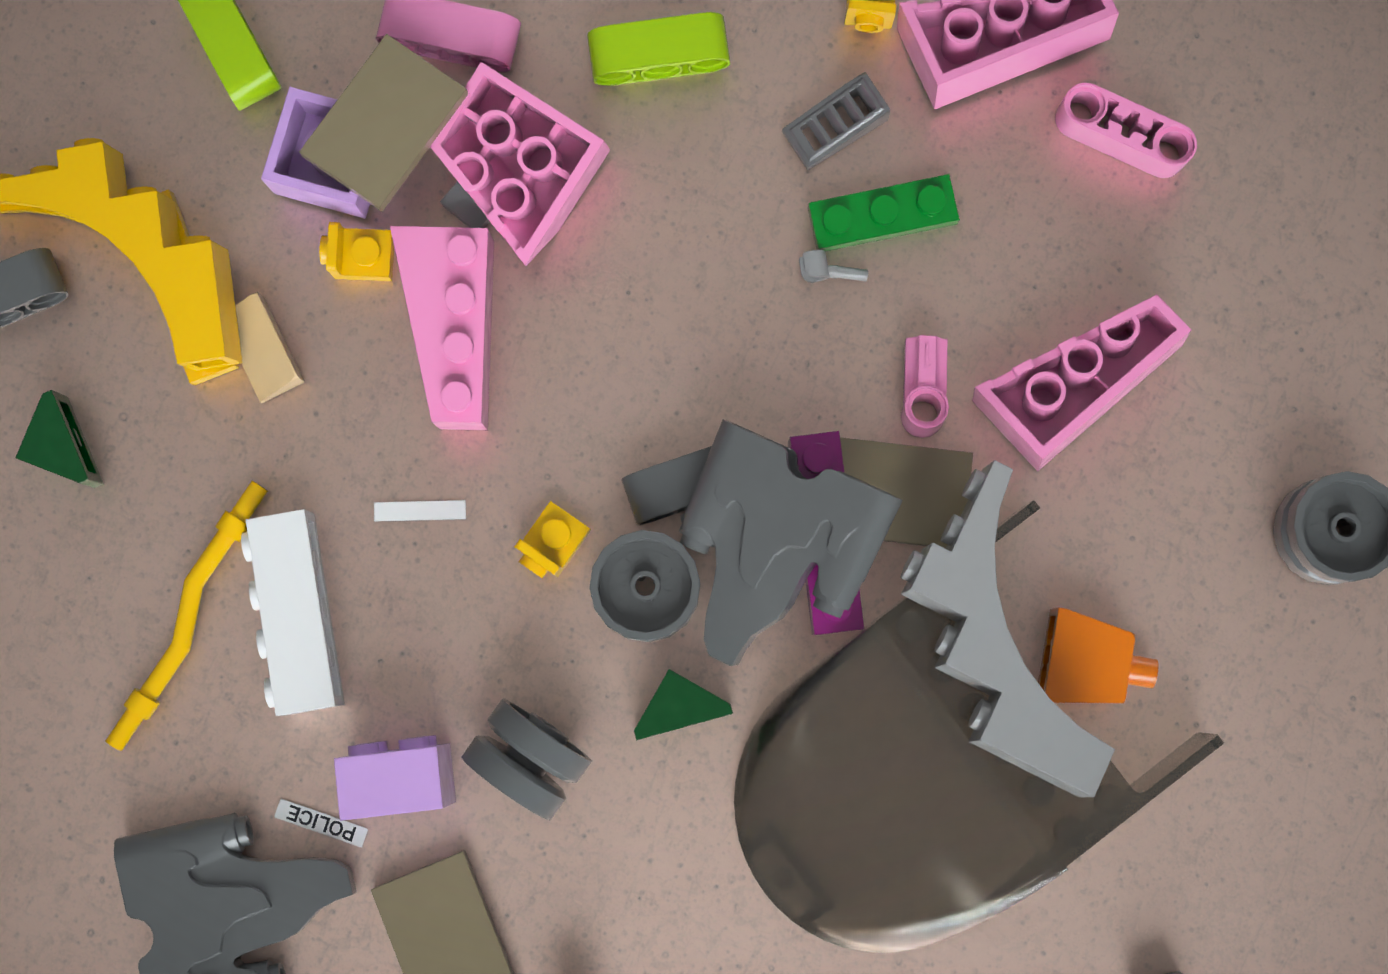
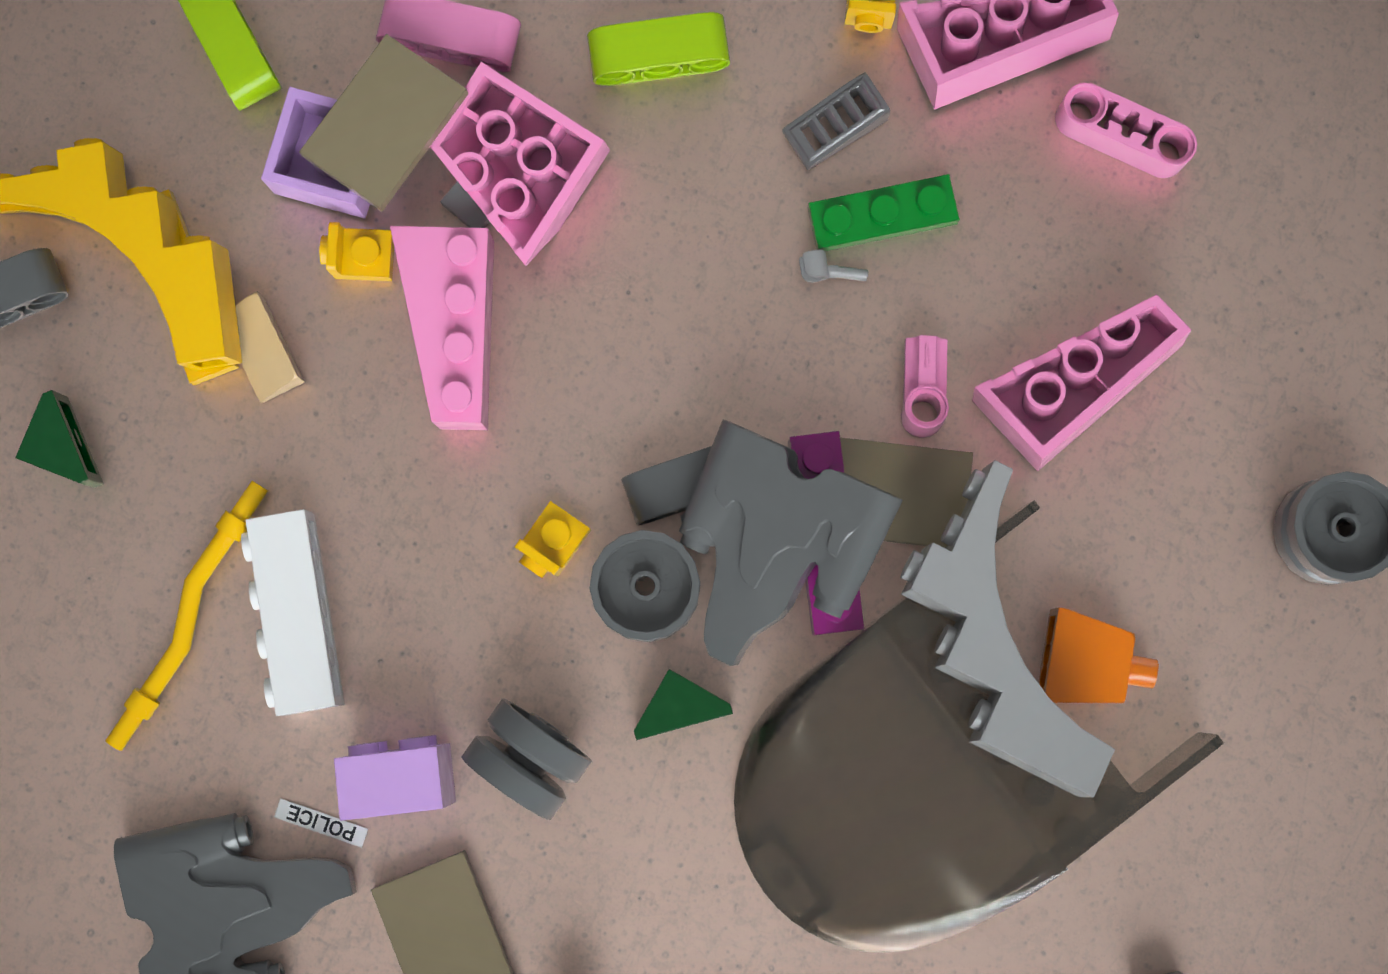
(420, 510): white sticker -> none

